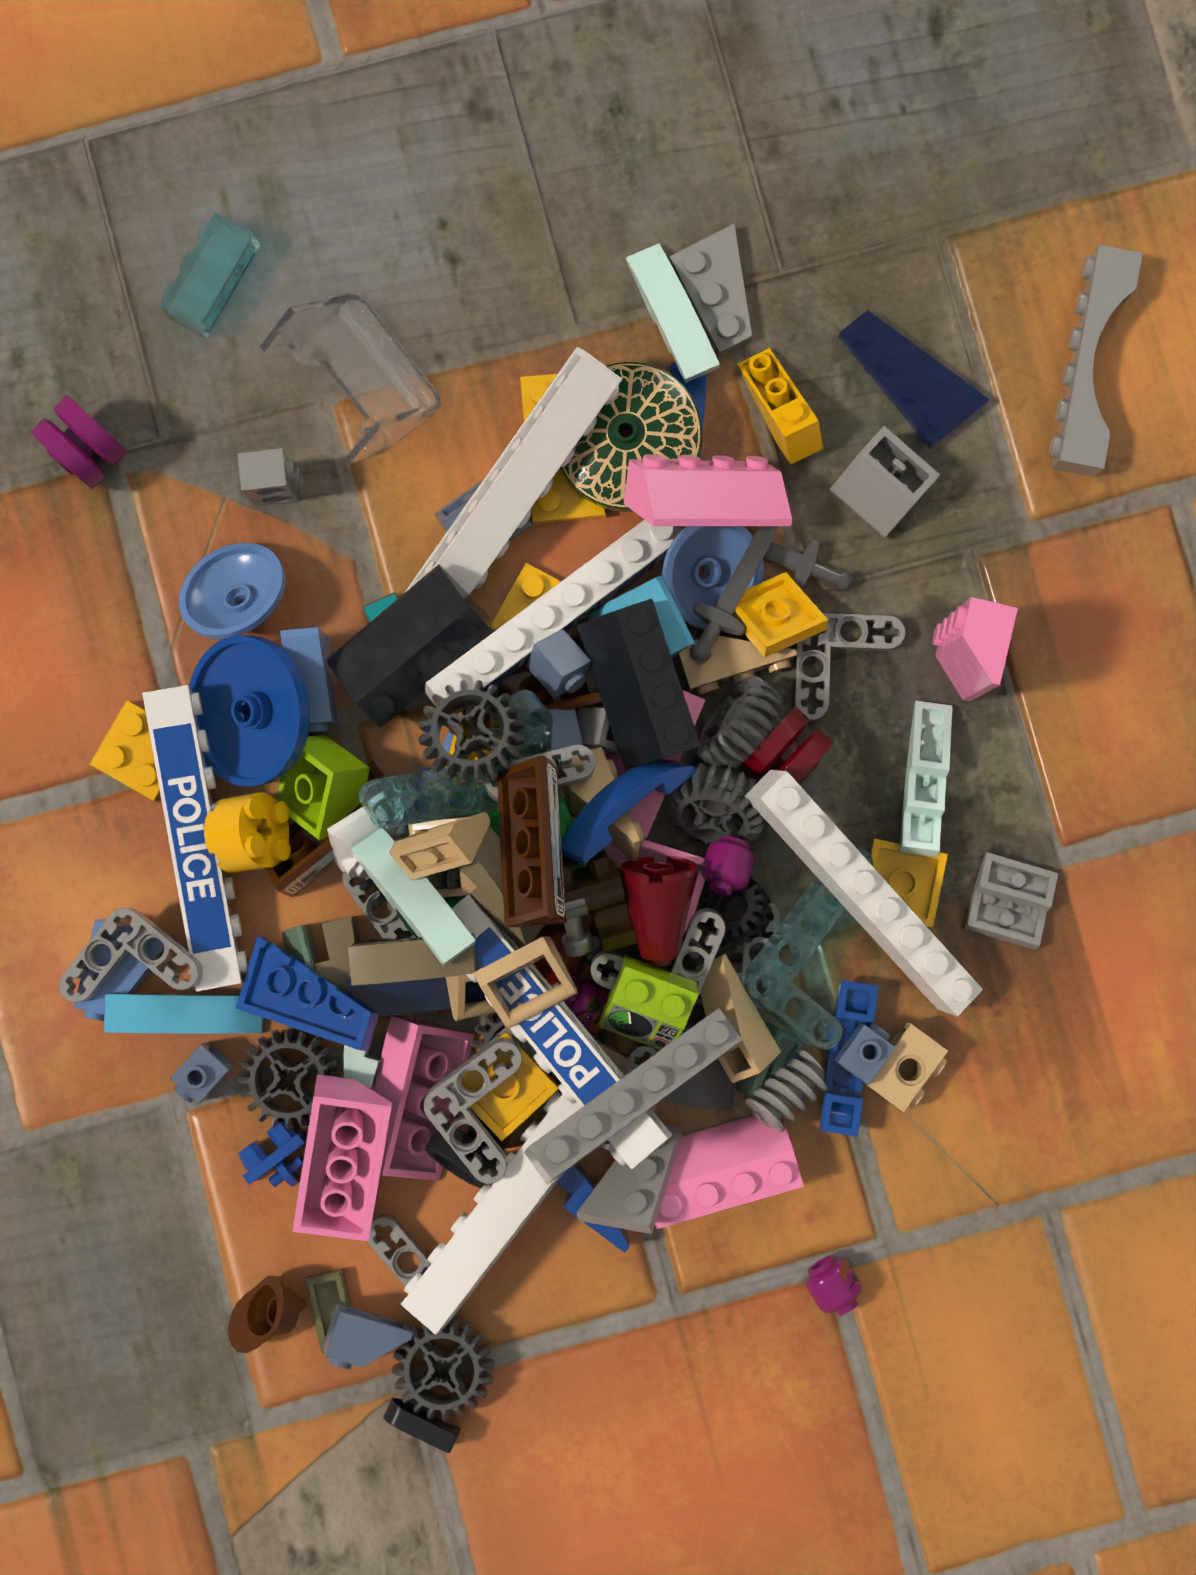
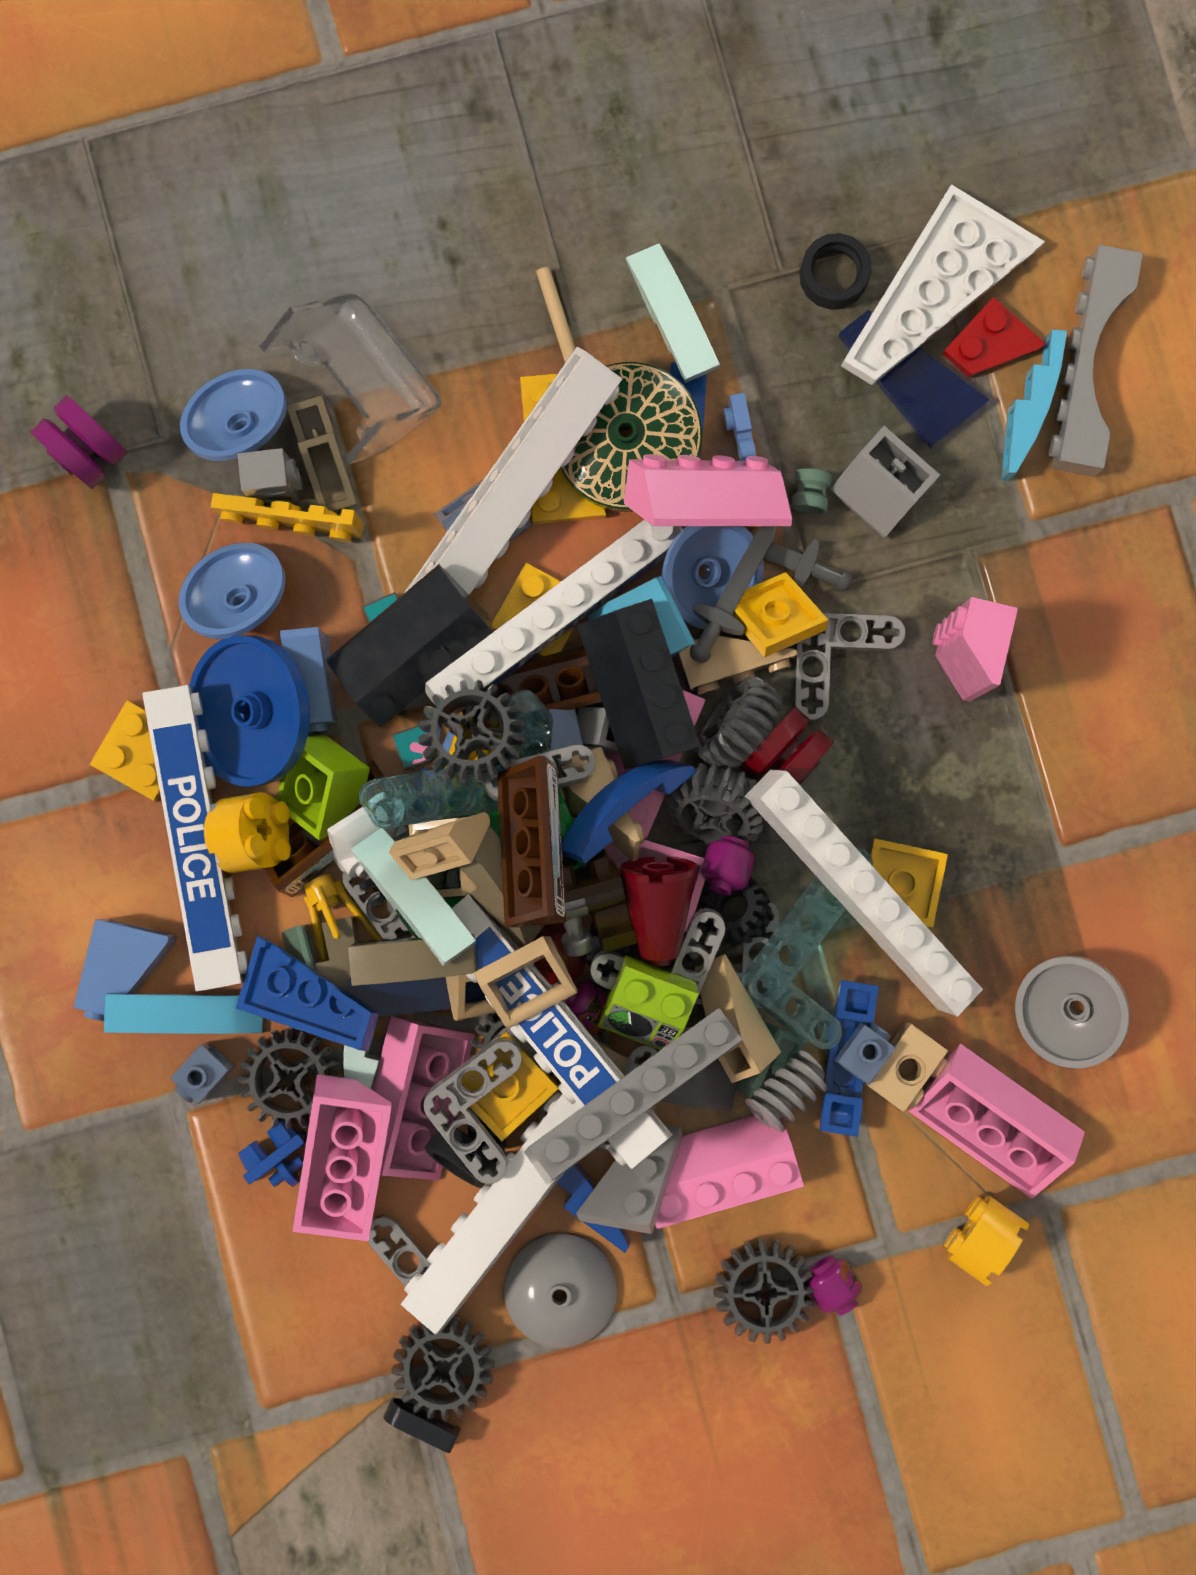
(133, 943): light grey beam -> none
(209, 275): clear light blue brick -> none
(233, 414): none -> medium blue dish
(264, 1314): reddish brown piece -> none
(317, 518): none -> yellow wing
(321, 453): none -> dark tan slope
(322, 895): none -> yellow plant
(324, 1293): olive tile -> none
(362, 1337): sand blue slope -> none
(409, 748): none -> teal tile
(556, 312): none -> tan bar
(558, 664): sand blue brick -> none
(565, 1264): none -> light grey dish
(716, 288): light grey wing -> none
(738, 419): none -> medium blue plate
(746, 1290): none -> dark grey gear
(782, 406): yellow slope -> none
(811, 491): none -> sand green wheel
(842, 244): none -> black tyre
(926, 778): light aqua slope -> none
(947, 270): none -> white wing
(986, 1239): none -> yellow brick
(991, 341): none -> red wing
(999, 1122): none -> bright pink slope
(1011, 901): light grey slope -> none
(1028, 415): none -> medium azure slope
(1054, 1026): none -> light grey dish

